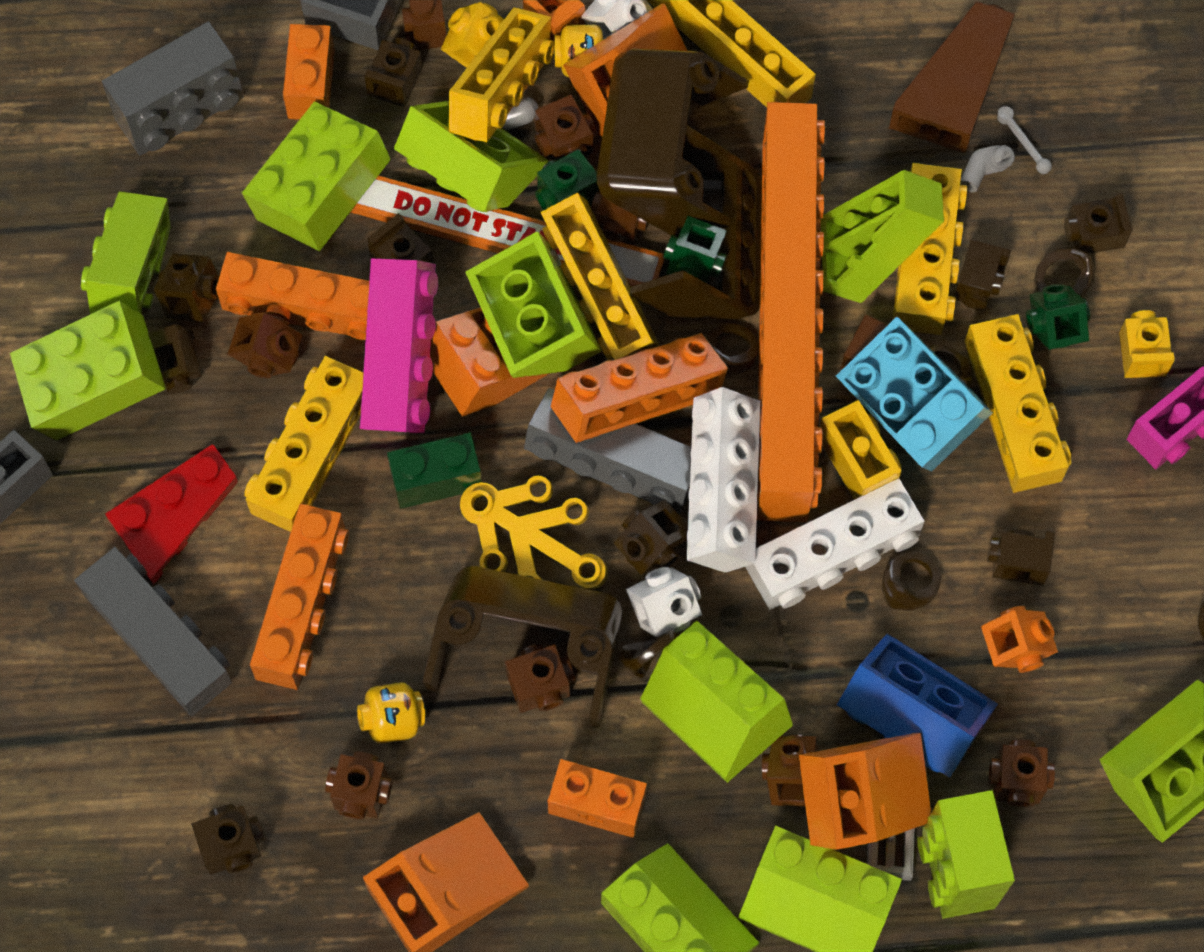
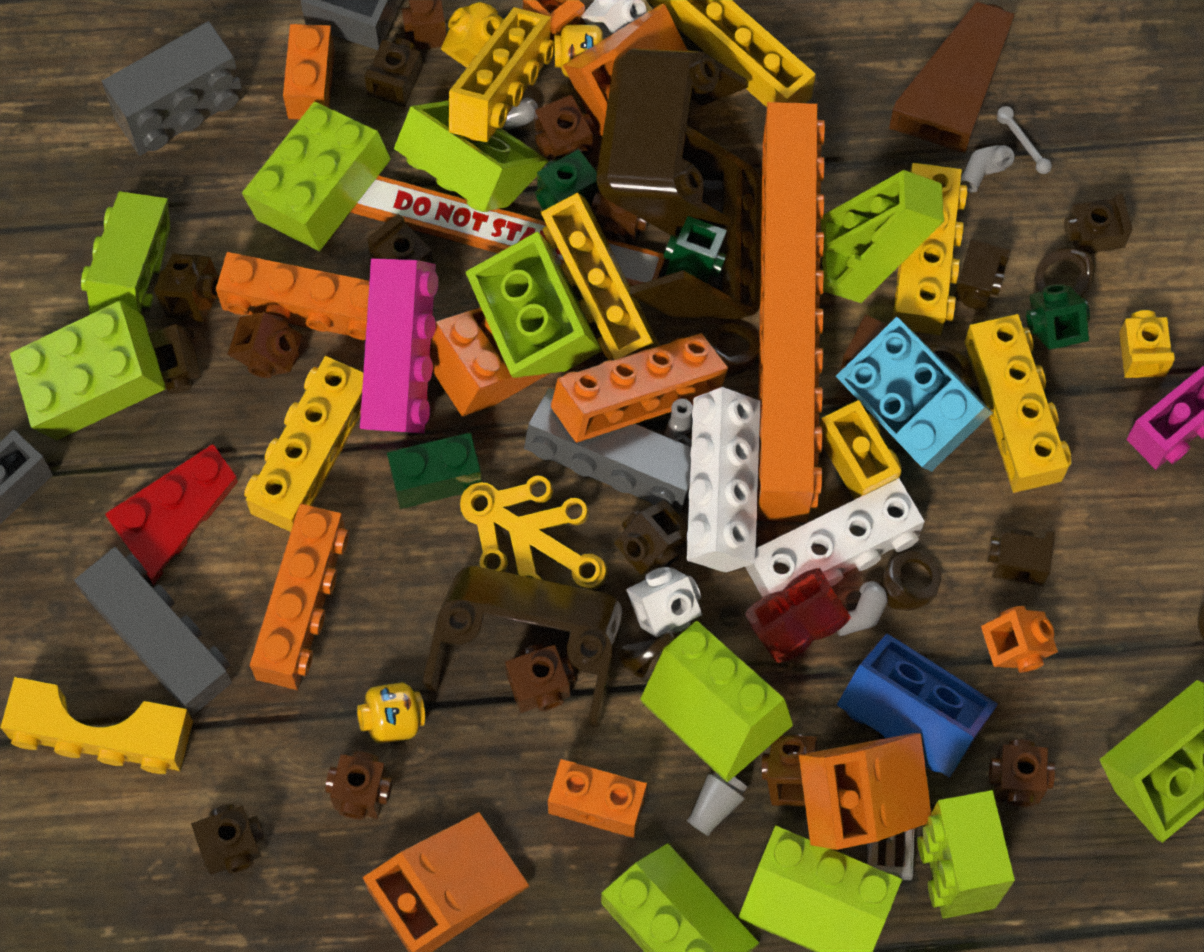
(151, 736): none -> yellow arch
(680, 422): none -> light grey arm
(716, 802): none -> light grey cone
(798, 615): none -> clear red brick
(868, 610): none -> light grey arm

